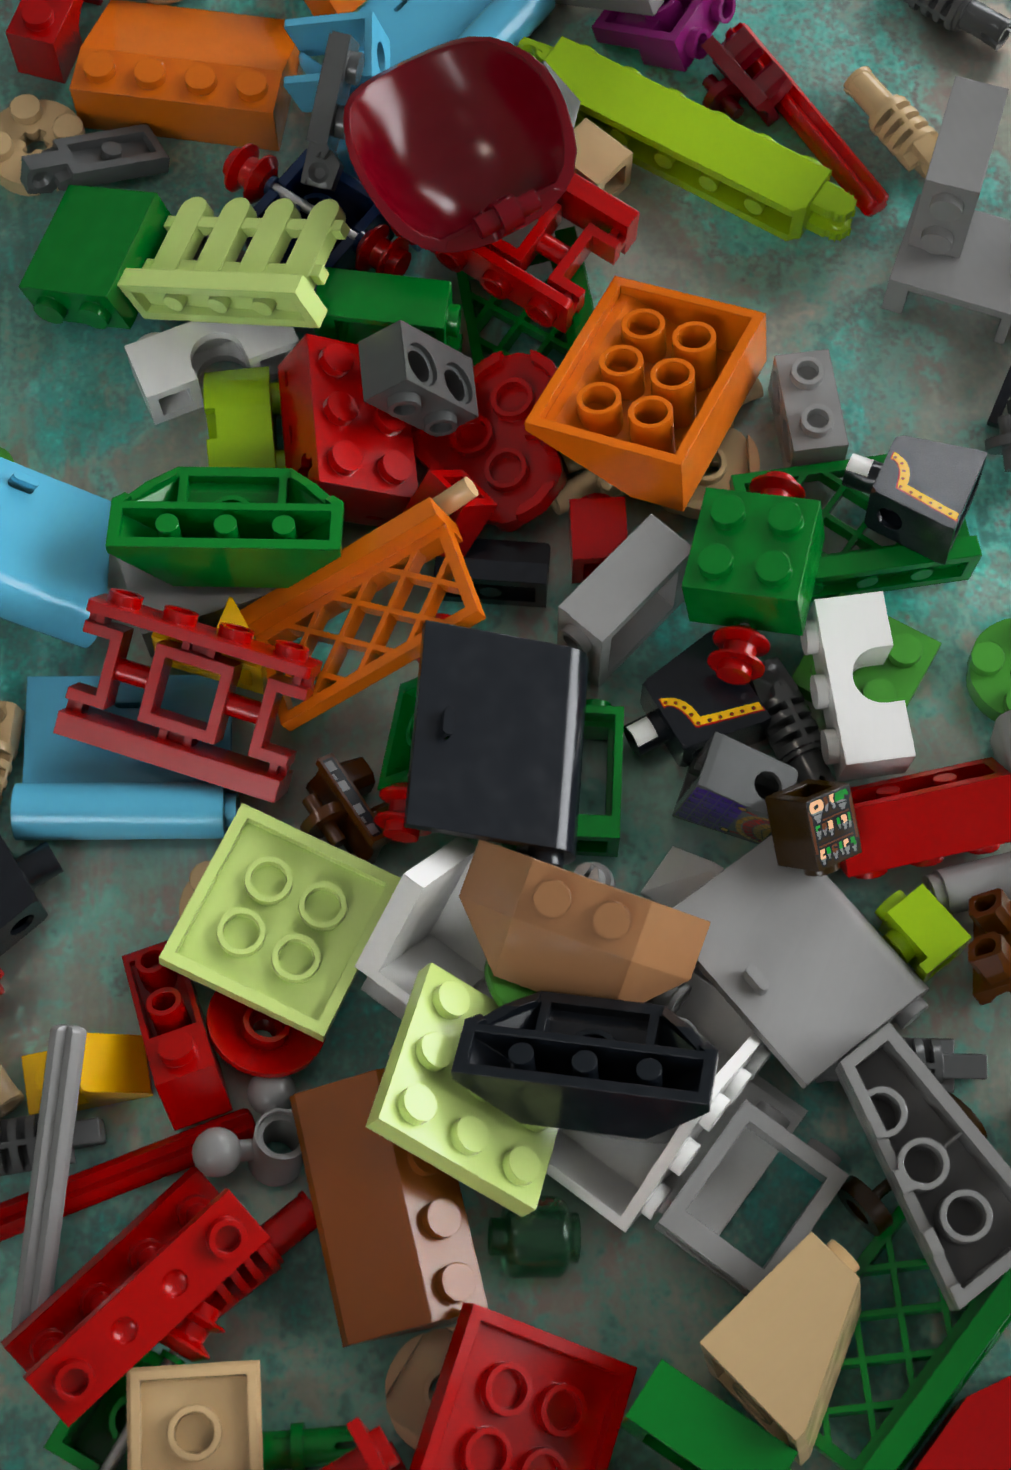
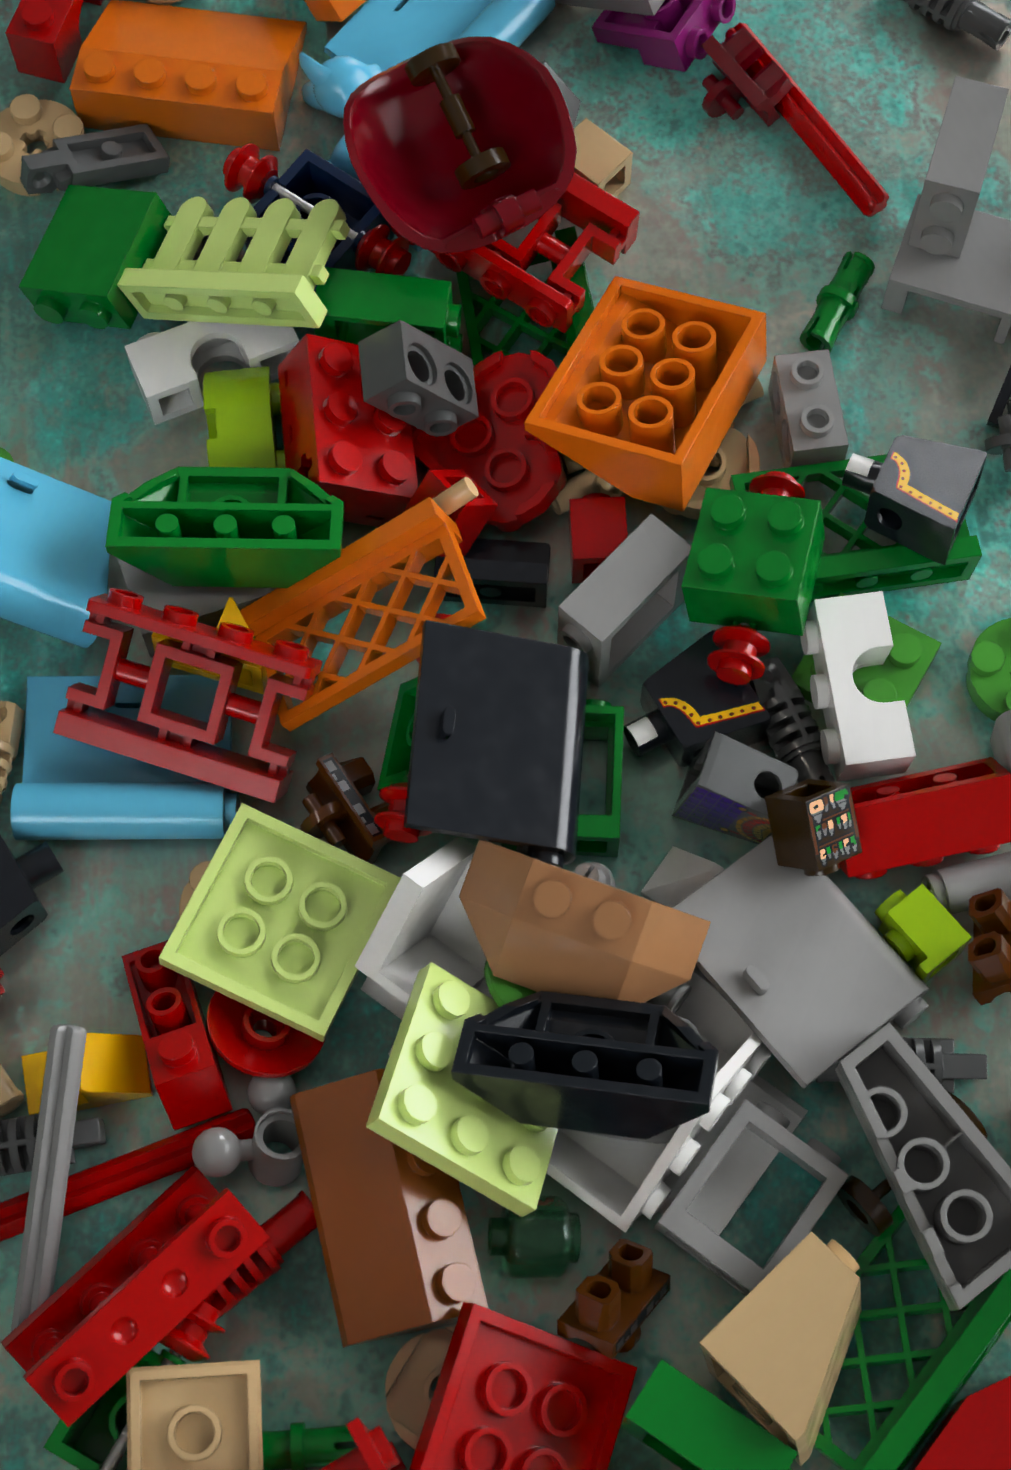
(311, 38): medium azure piece -> none
(340, 70): dark grey hinge -> none
(433, 66): none -> dark brown wheel
(616, 1300): none -> reddish brown hips
(701, 147): lime hinge -> none
(837, 302): none -> green pin
(893, 121): tan hinge -> none

